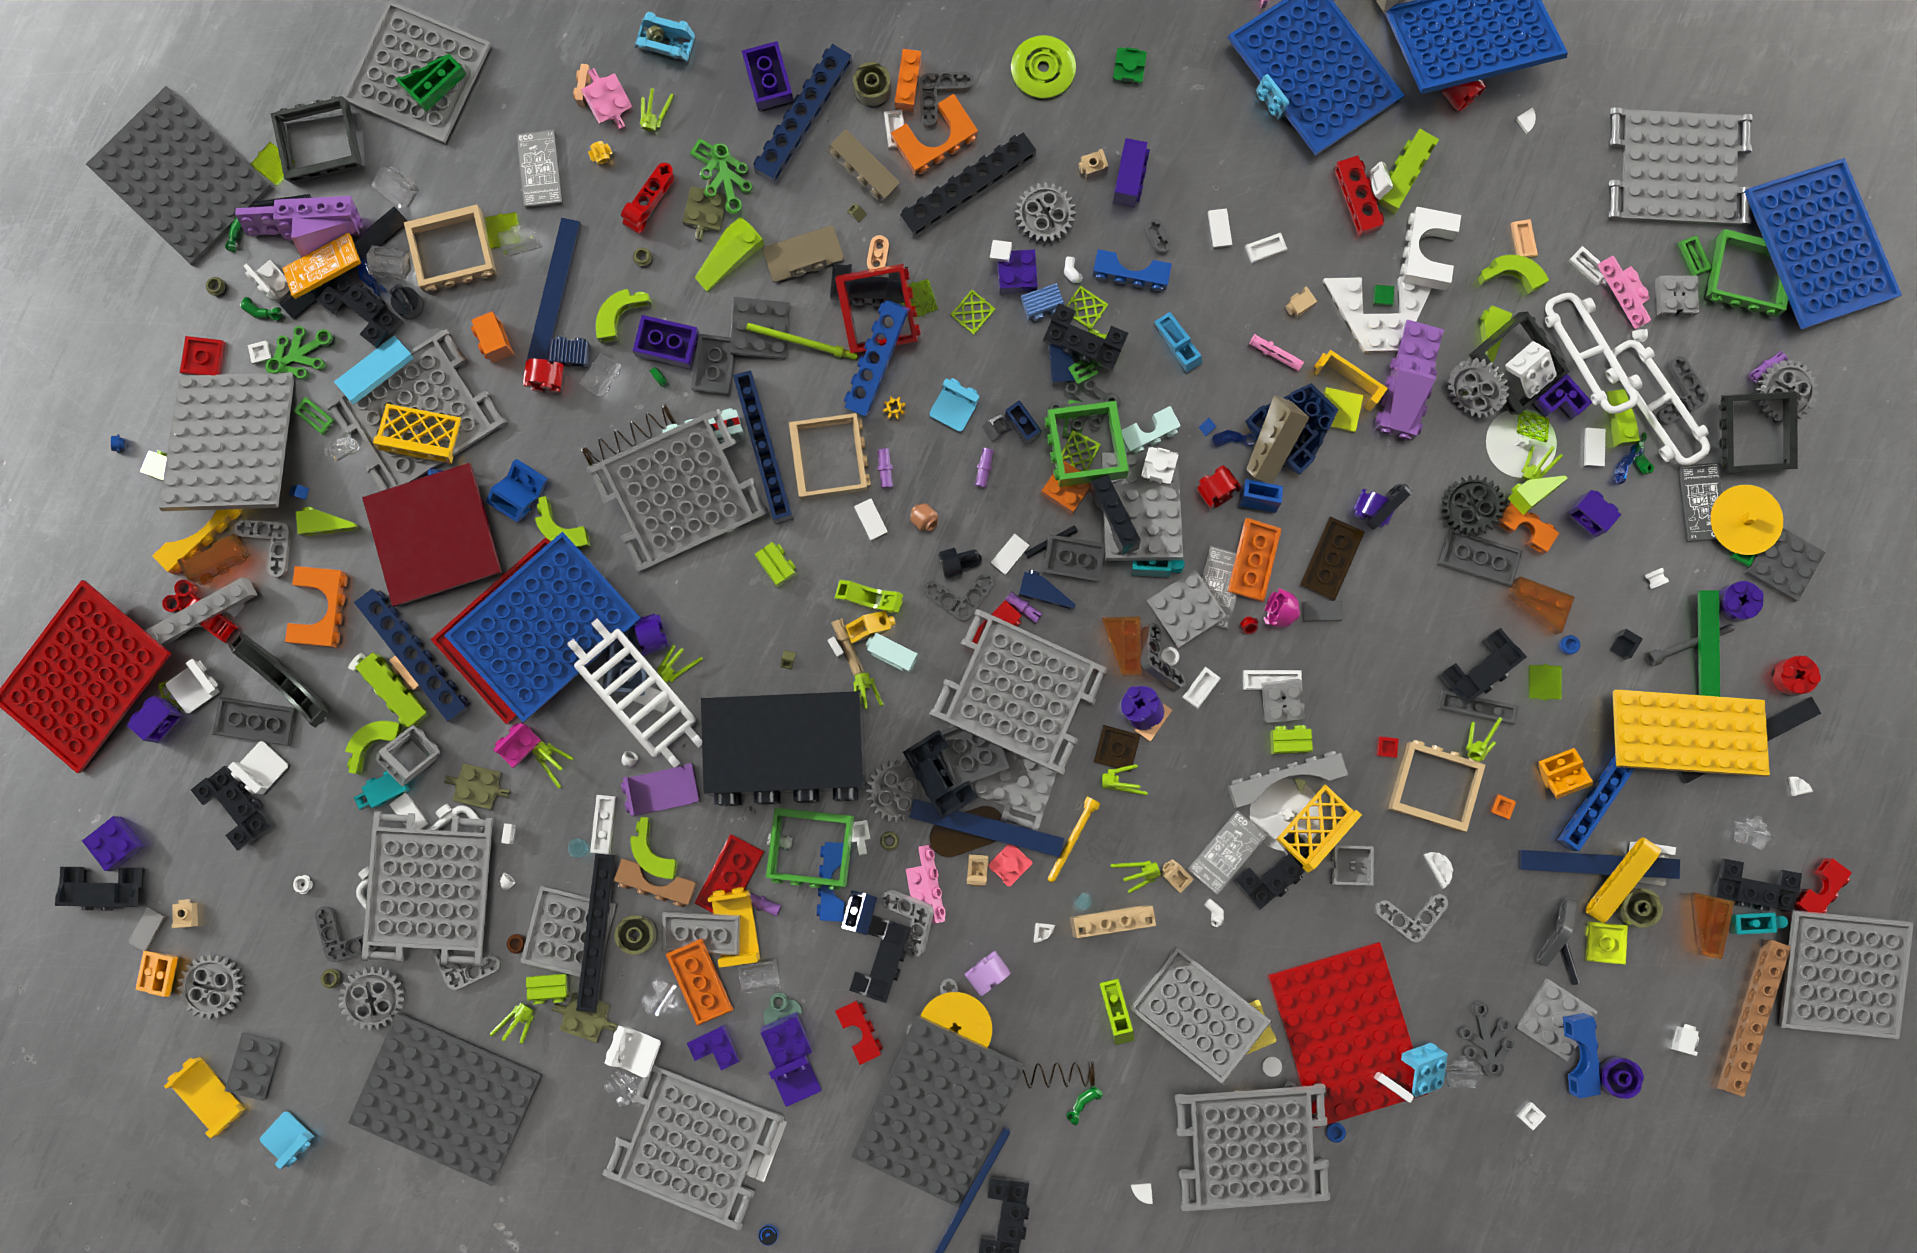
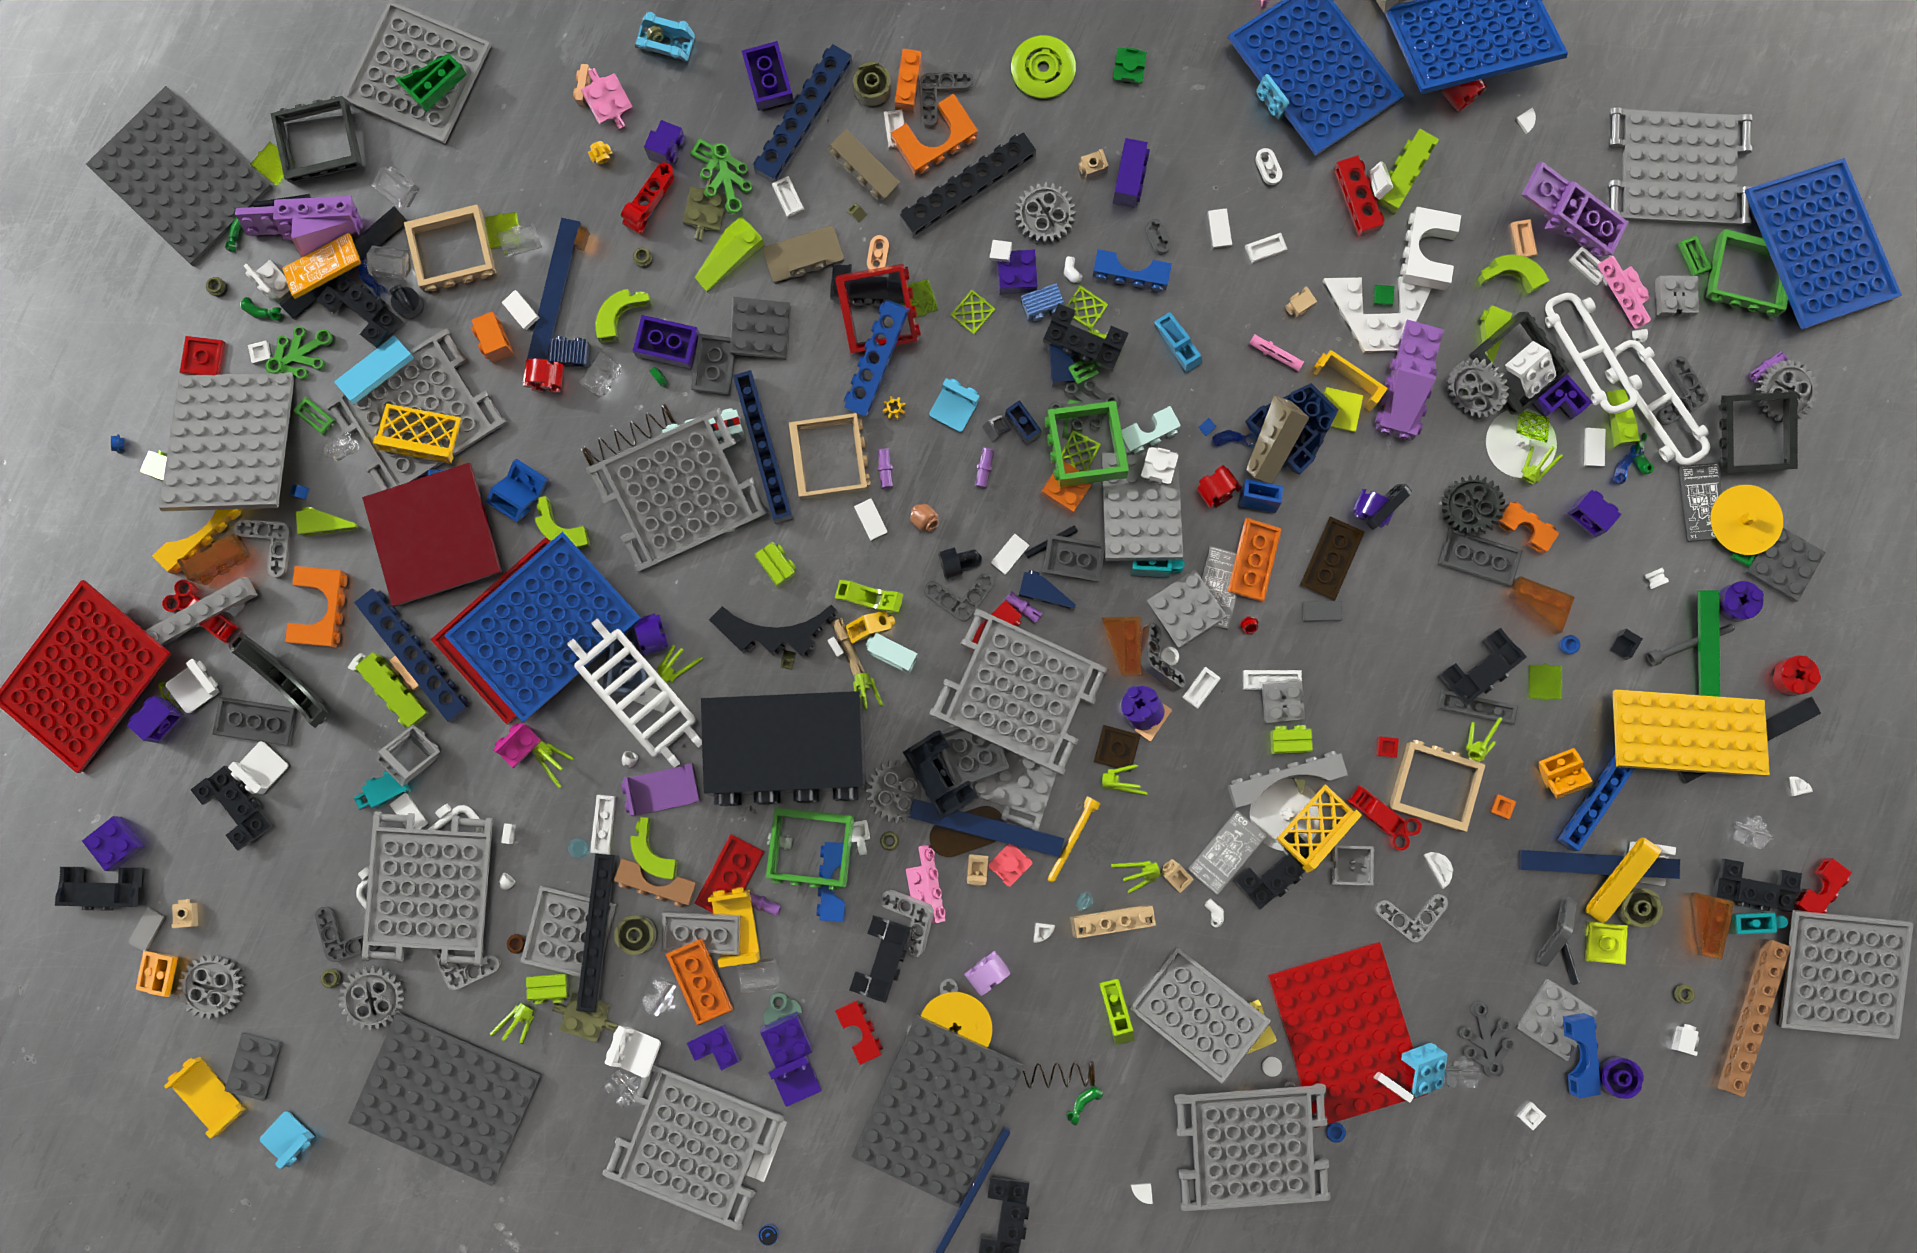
(302, 879): white plate -> none
(366, 737): lime arch -> none
(477, 786): olive plate -> none
(520, 310): none -> white tile
(539, 168): light grey tile -> none
(581, 238): none -> clear orange tile
(648, 121): lime plant -> none
(663, 144): none -> dark purple brick
(771, 638): none -> black arch
(788, 197): none -> white tile
(837, 351): lime bar -> none
(859, 912): dark blue brick -> none
(1122, 528): black arch -> none
(1269, 167): none -> white plate
(1282, 609): dark pink cylinder -> none
(1384, 817): none -> red piece
(1533, 491): slope -> none
(1574, 211): none -> medium lavender wedge
(1690, 994): none -> olive plate

